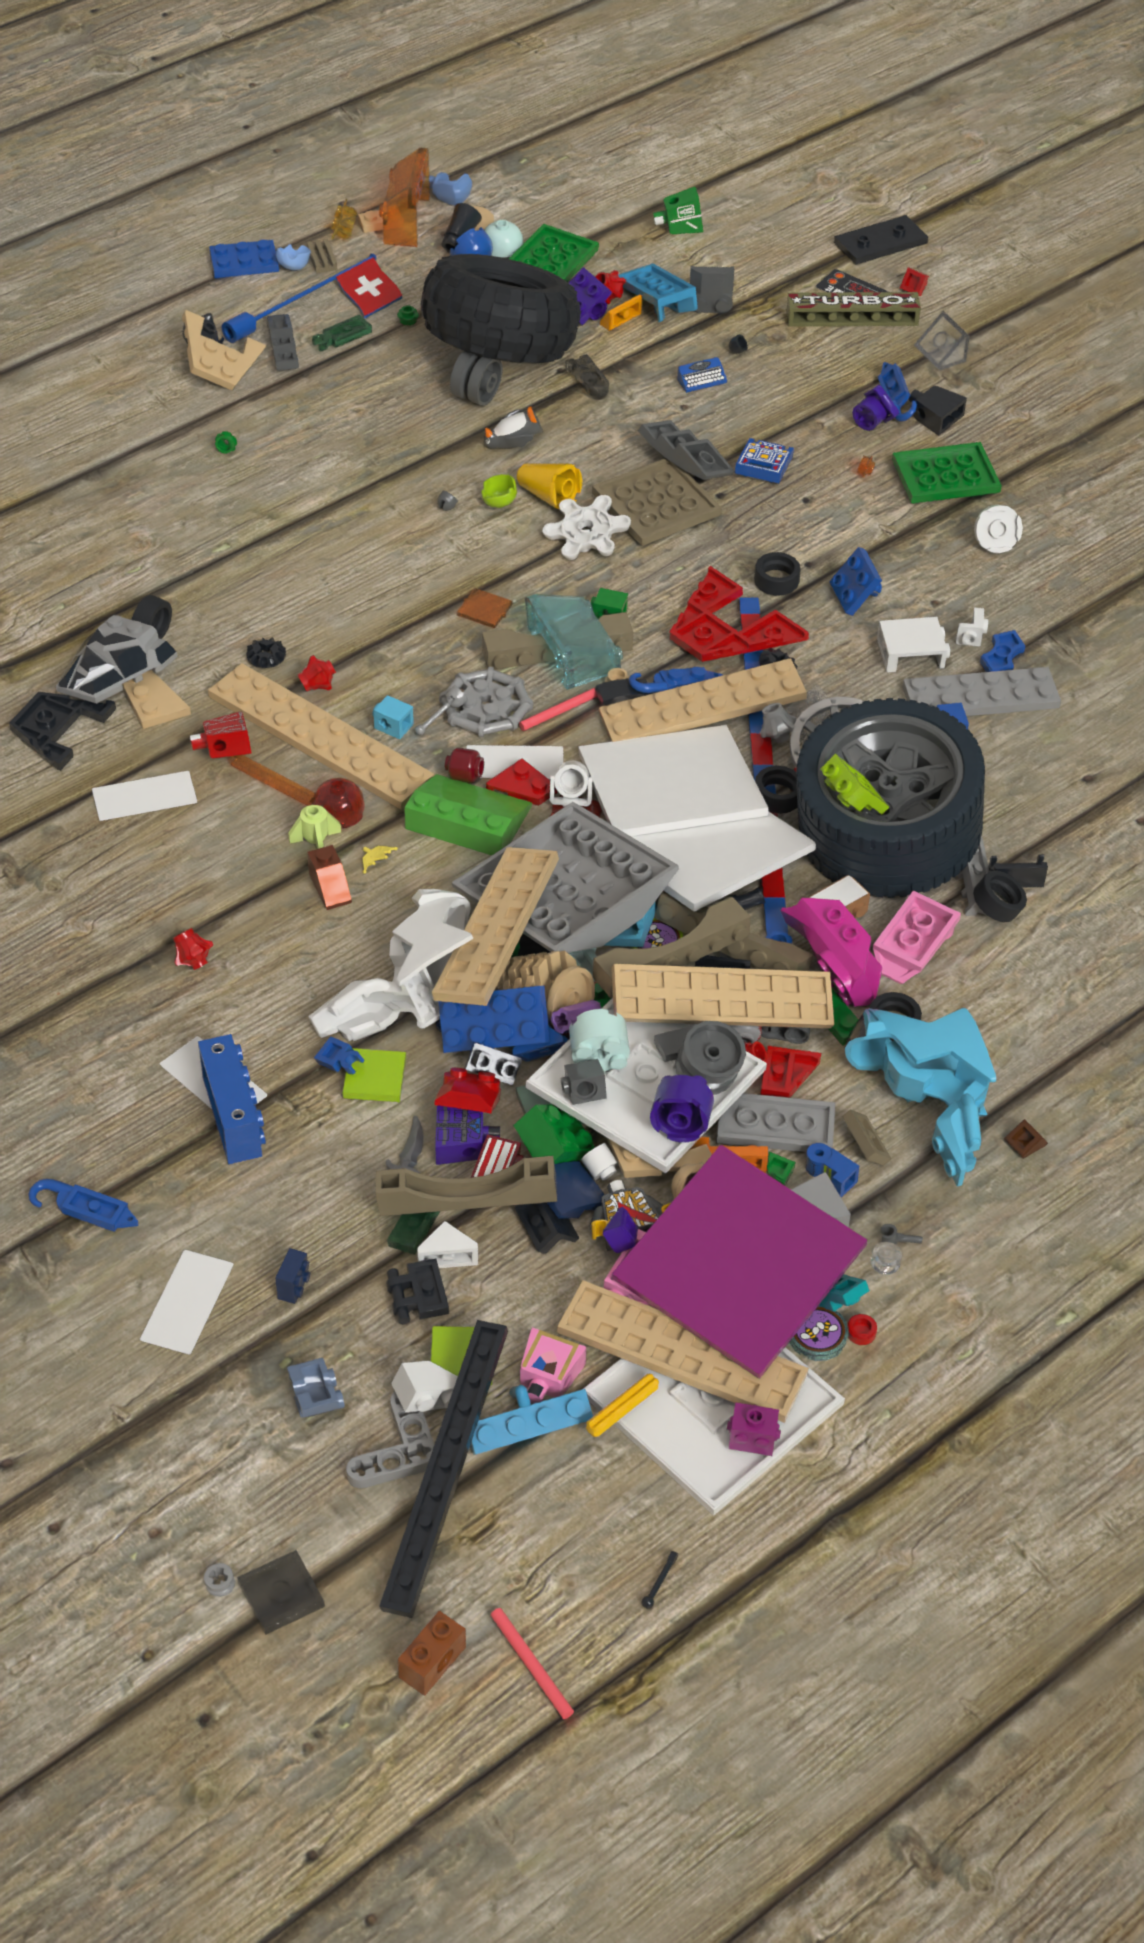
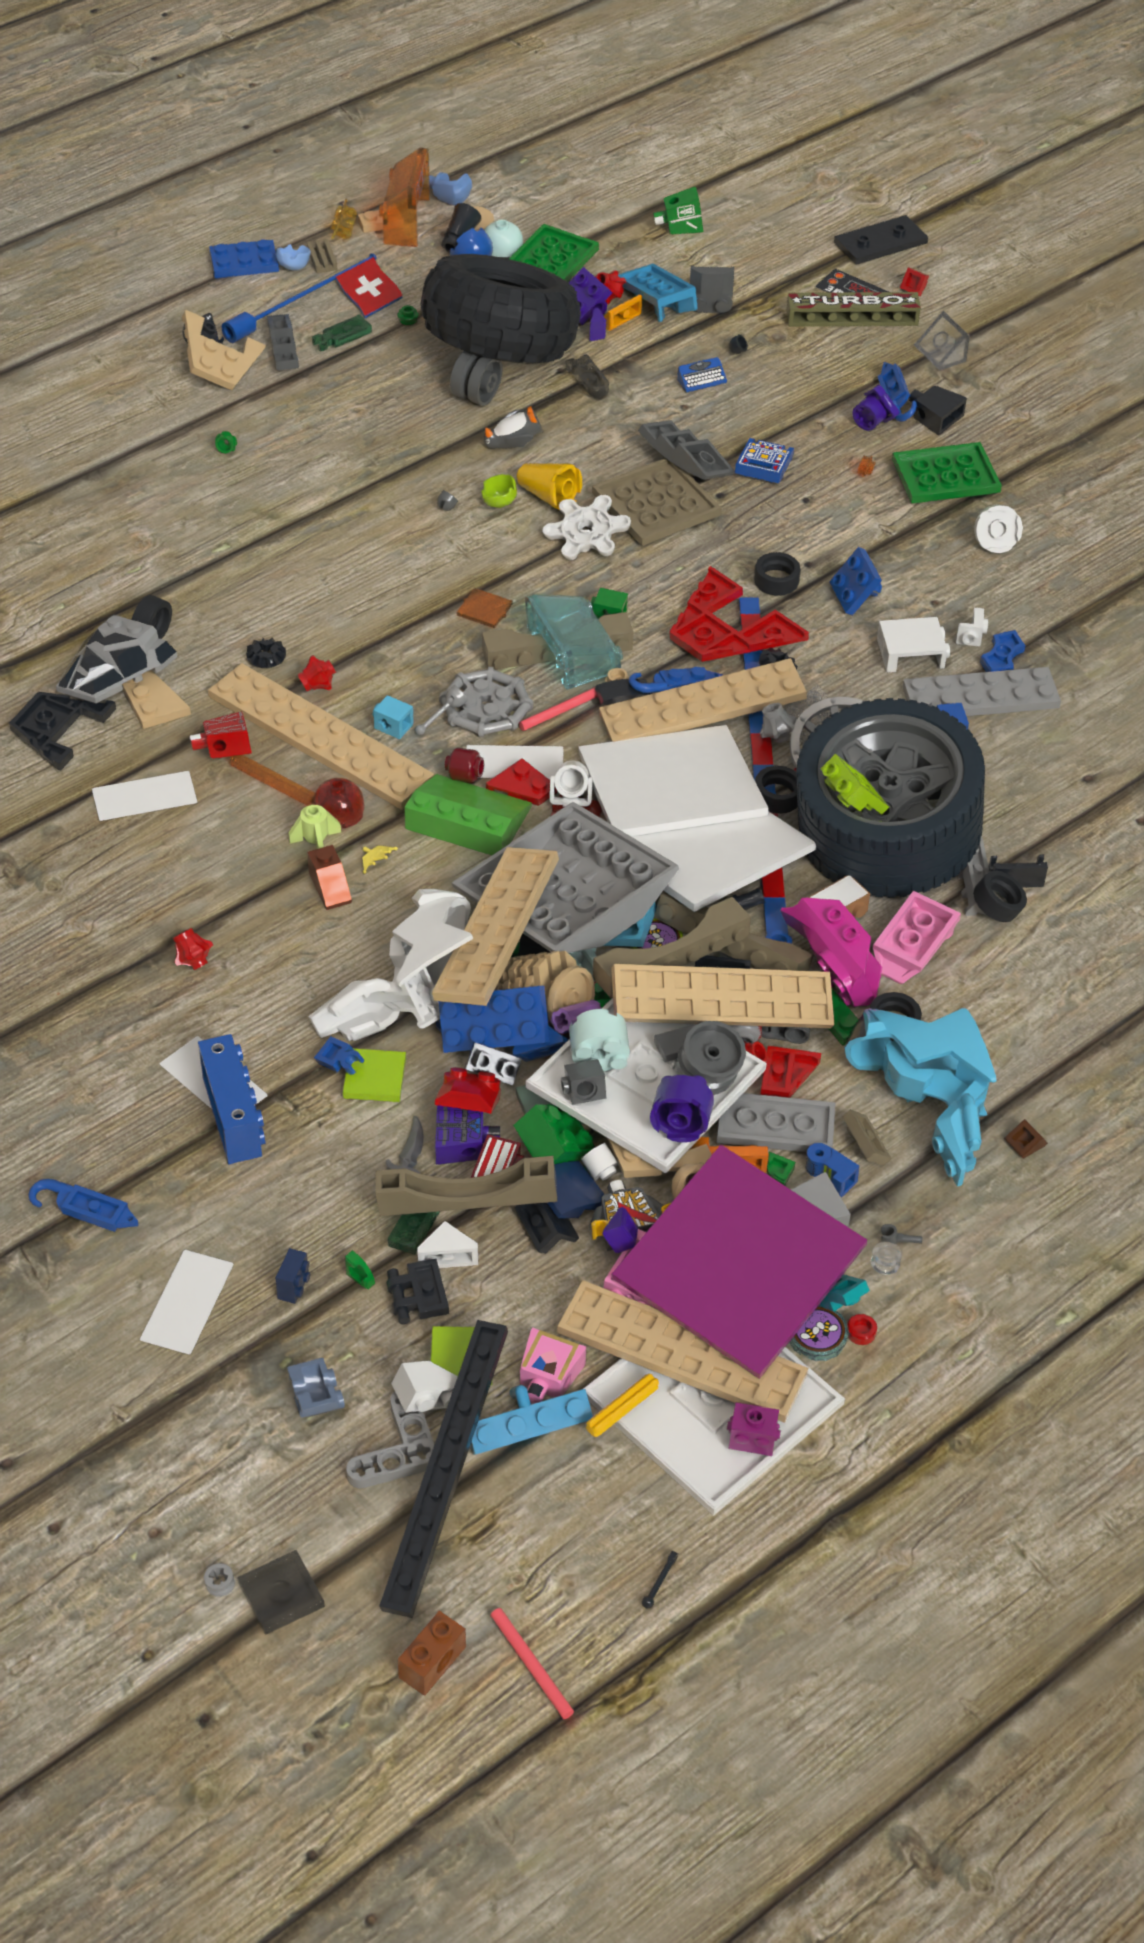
(359, 1270): none -> green tile
(597, 326): none -> dark purple slope

